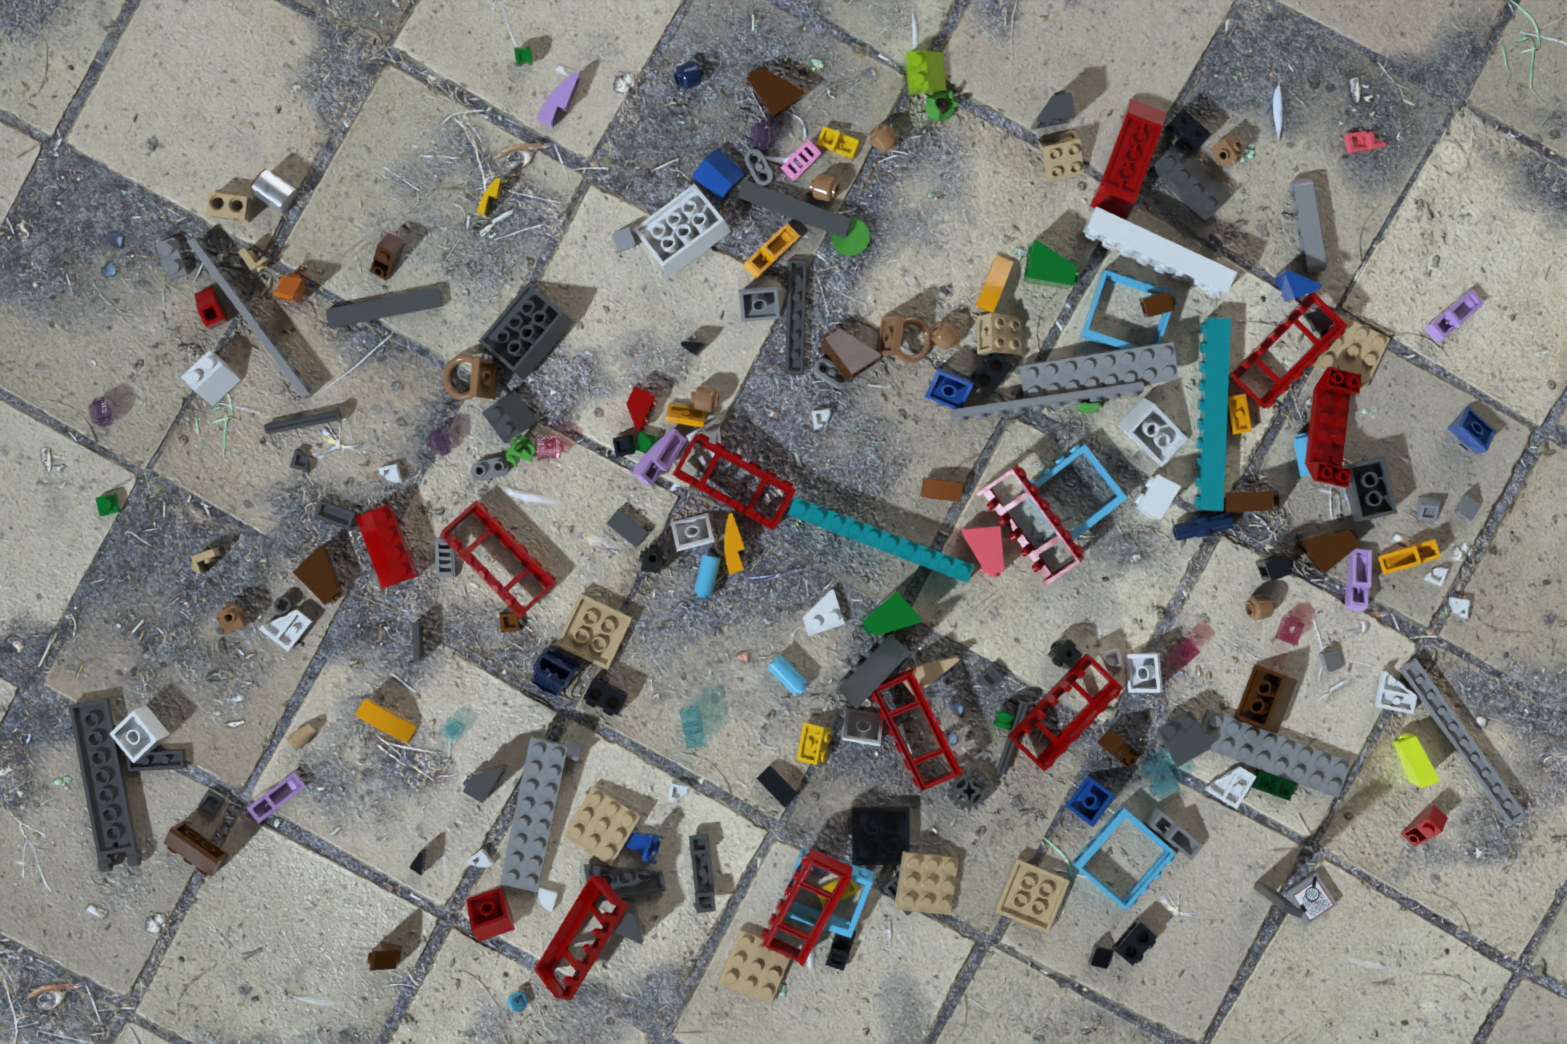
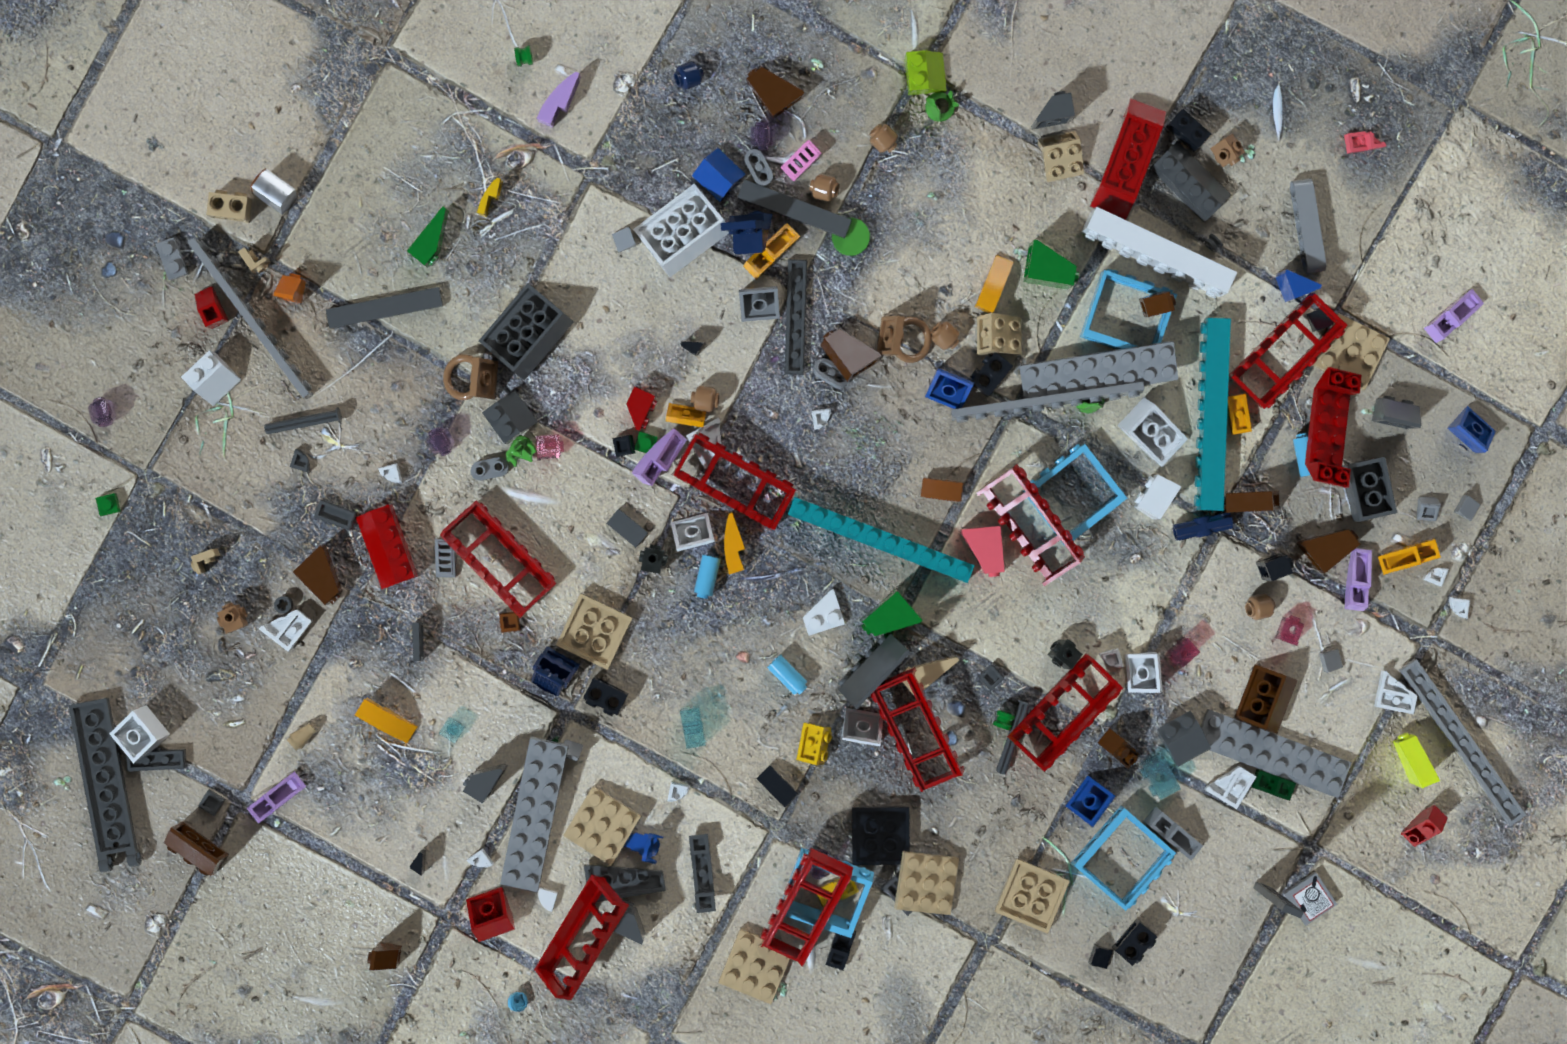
(387, 255): reddish brown slope -> none
(429, 242): none -> green slope
(748, 232): none -> dark blue piece
(838, 143): yellow slope -> none
(959, 790): dark grey gear -> none
(1397, 413): none -> dark grey slope

